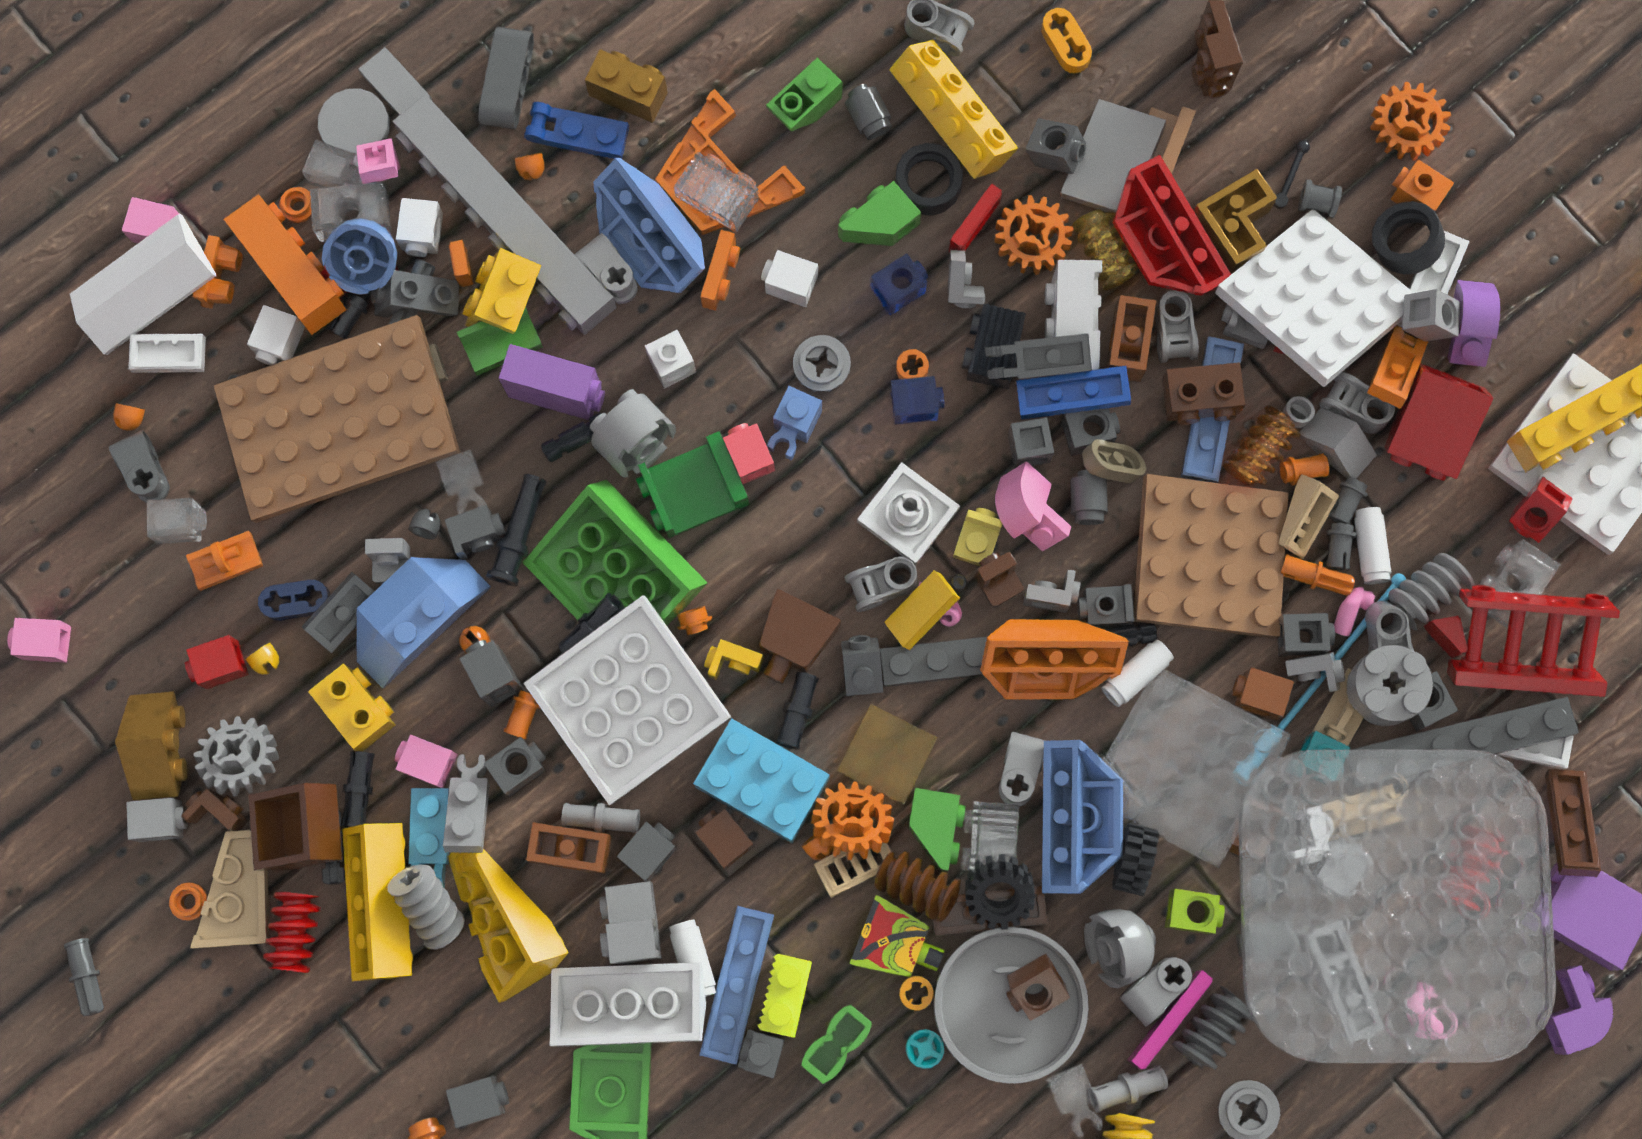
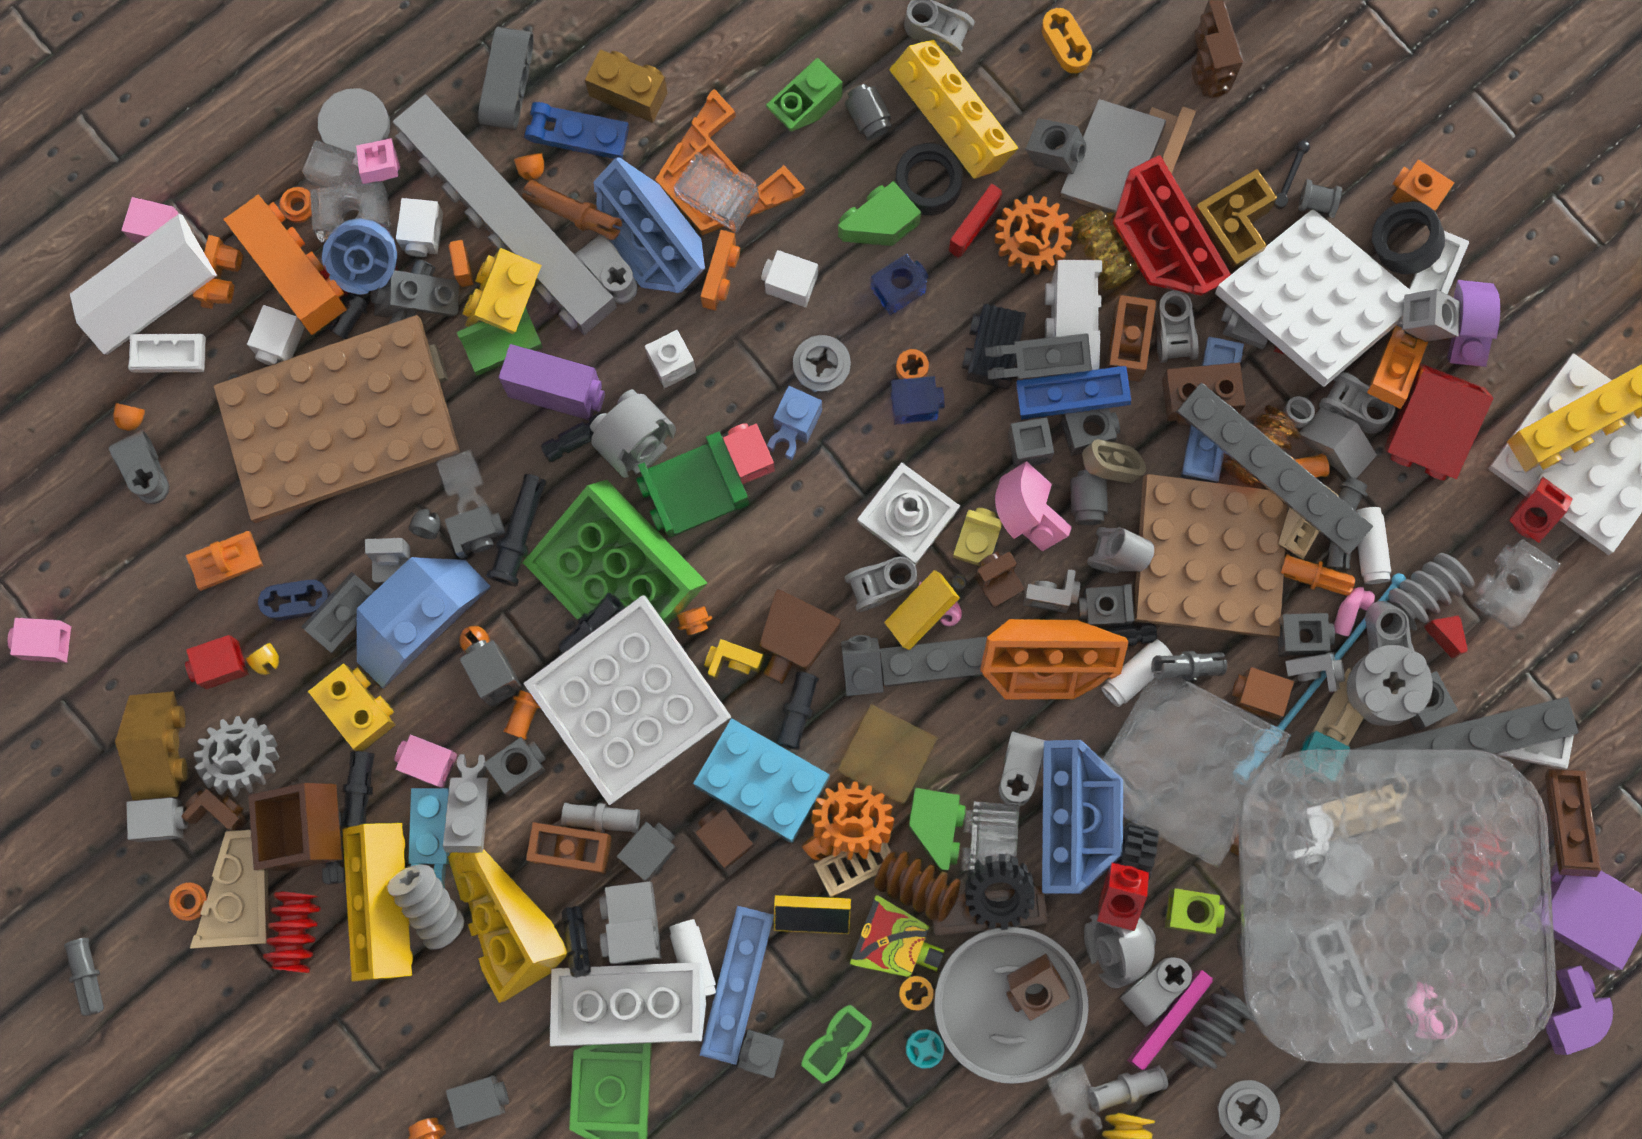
(175, 520): clear brick -> none
(392, 81): light grey tile -> none
(576, 941): none -> black axle
(584, 215): none -> dark orange pin
(785, 995): neon yellow brick -> none
(812, 914): none -> black tile
(960, 274): light grey bracket -> none
(1120, 551): none -> light grey piece
(1123, 896): none -> red brick
(1189, 665): none -> dark grey pin
(1274, 468): none -> dark grey plate
(1410, 125): orange gear -> none
(1546, 675): red fence -> none

